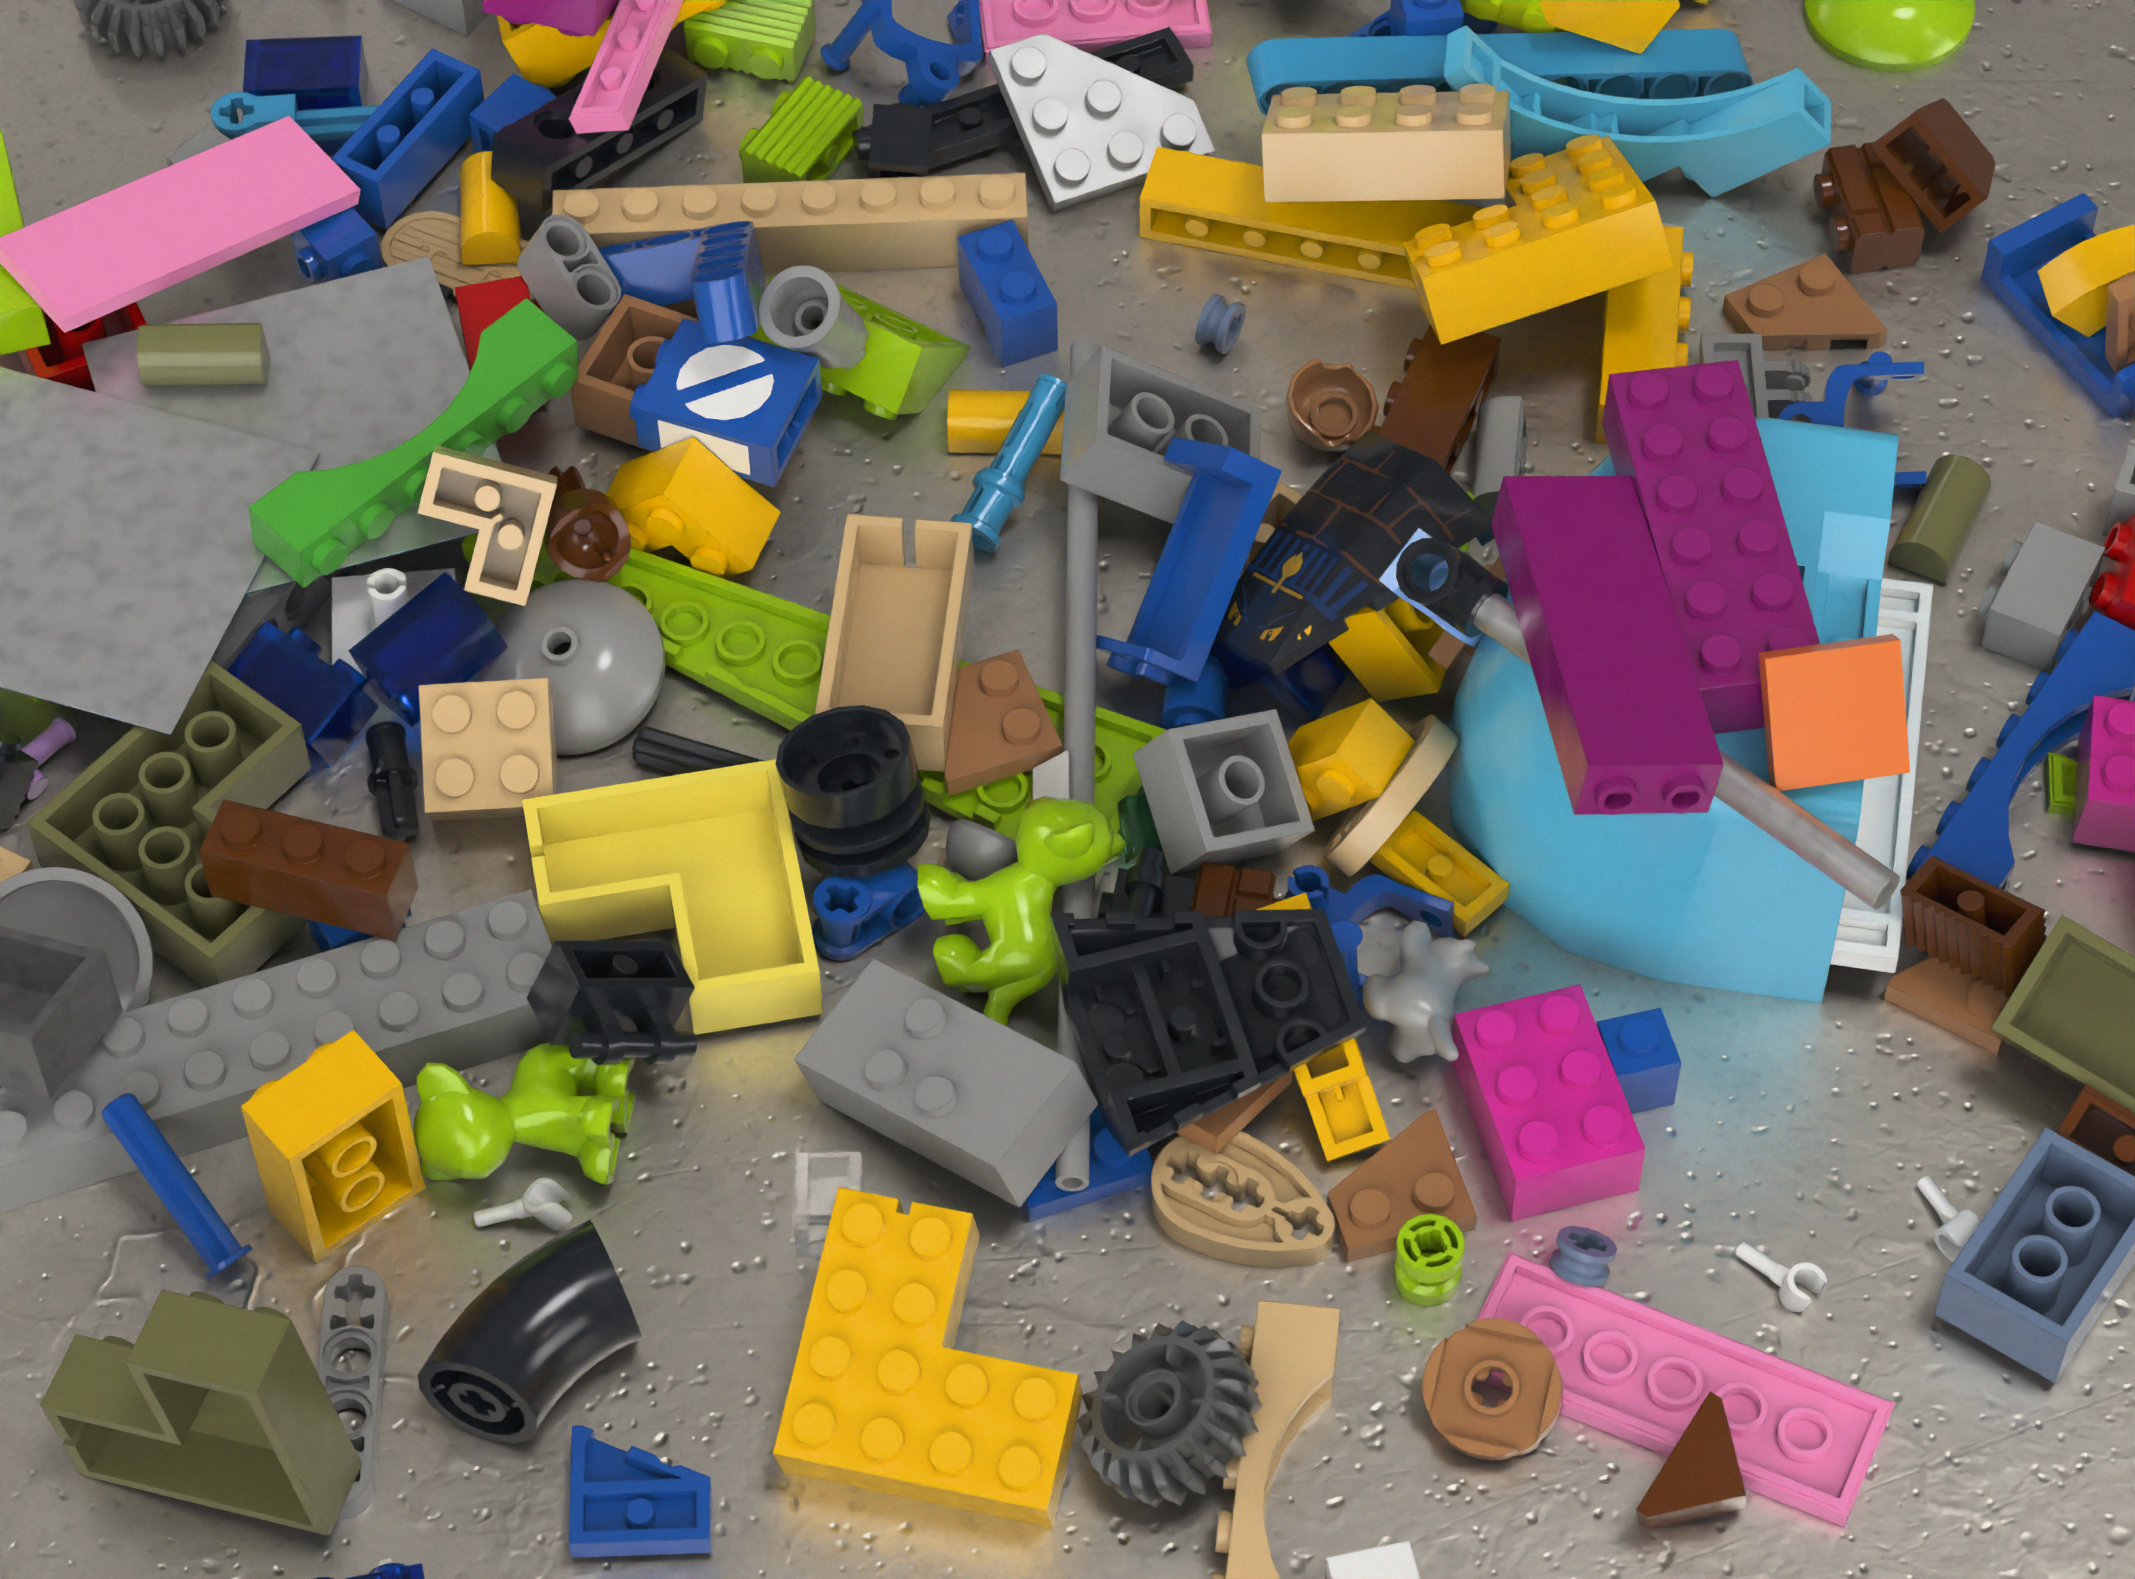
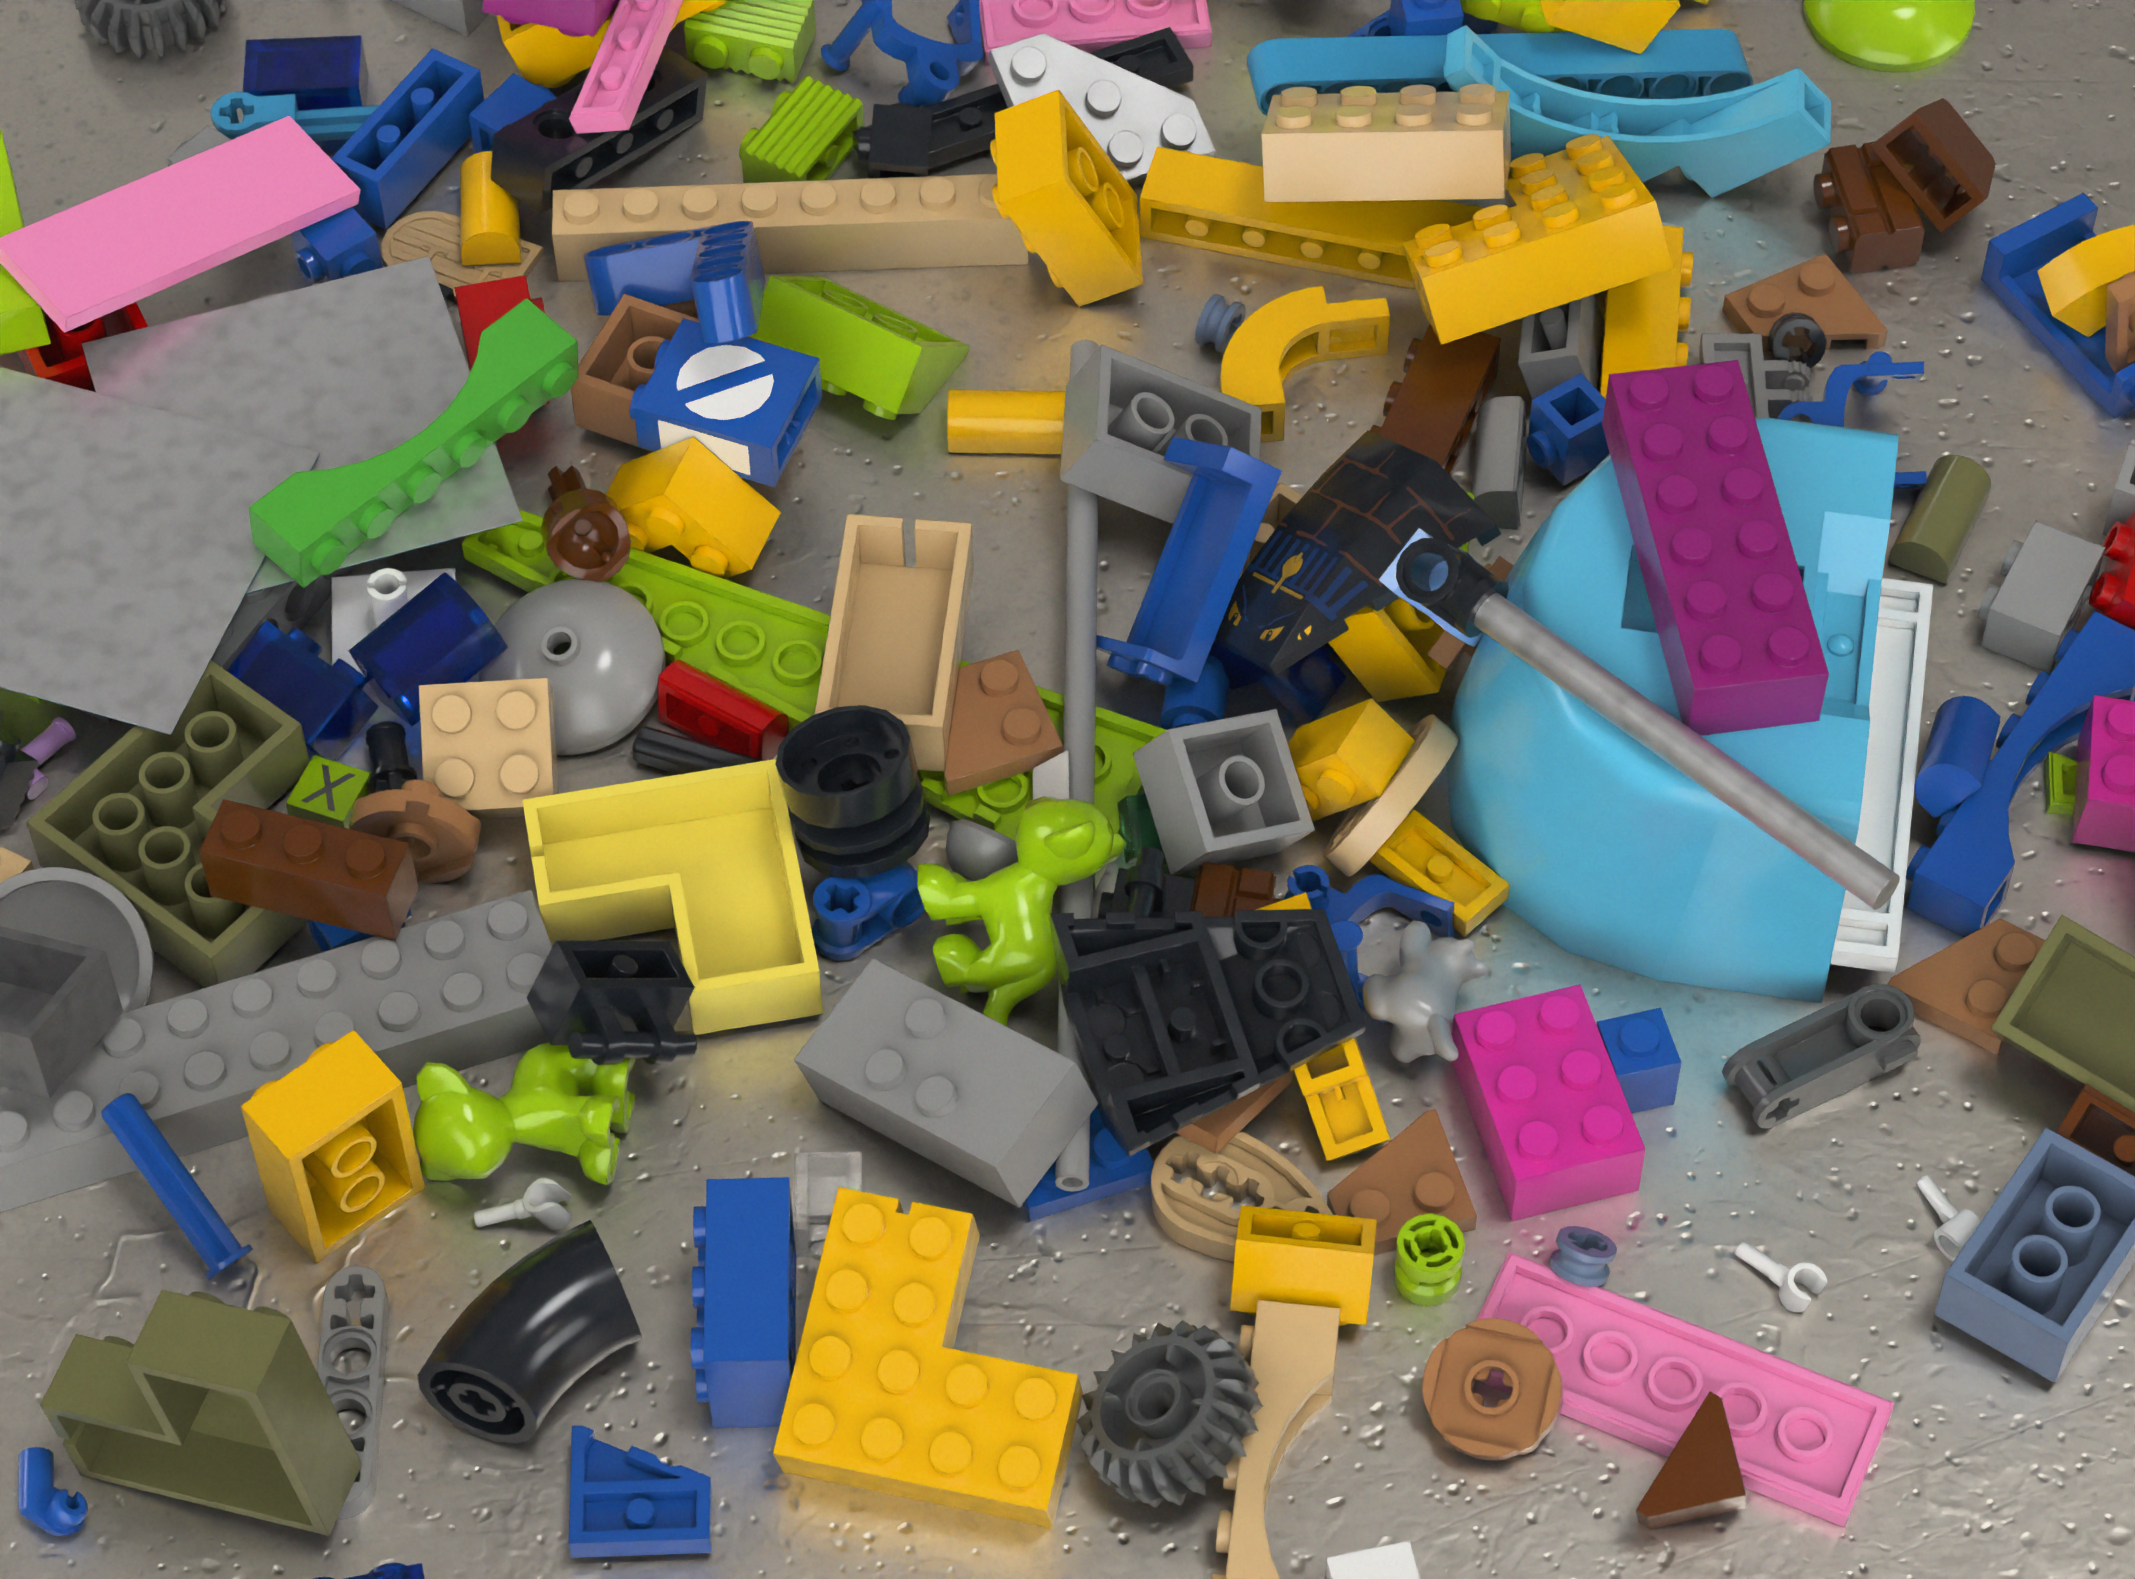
(41, 1501): none -> blue arm
(202, 354): olive brick -> none
(327, 792): none -> lime tile
(436, 828): none -> medium nougat plate
(505, 505): tan brick -> none
(569, 276): light grey beam -> none
(718, 712): none -> red brick
(744, 1300): none -> blue brick
(810, 316): light grey plant -> none
(1001, 485): dark azure pin -> none
(1007, 293): blue brick -> none
(1066, 198): none -> yellow brick
(1293, 335): none -> yellow arch
(1303, 1261): none -> yellow brick
(1330, 405): medium nougat hair -> none
(1561, 345): none -> light grey brick
(1568, 429): none -> blue brick
(1605, 646): magenta brick -> none
(1812, 331): none -> black bush
(1825, 1054): none -> dark grey piece
(1834, 712): orange tile -> none
(1956, 753): none -> blue brick
(1971, 924): reddish brown brick -> none

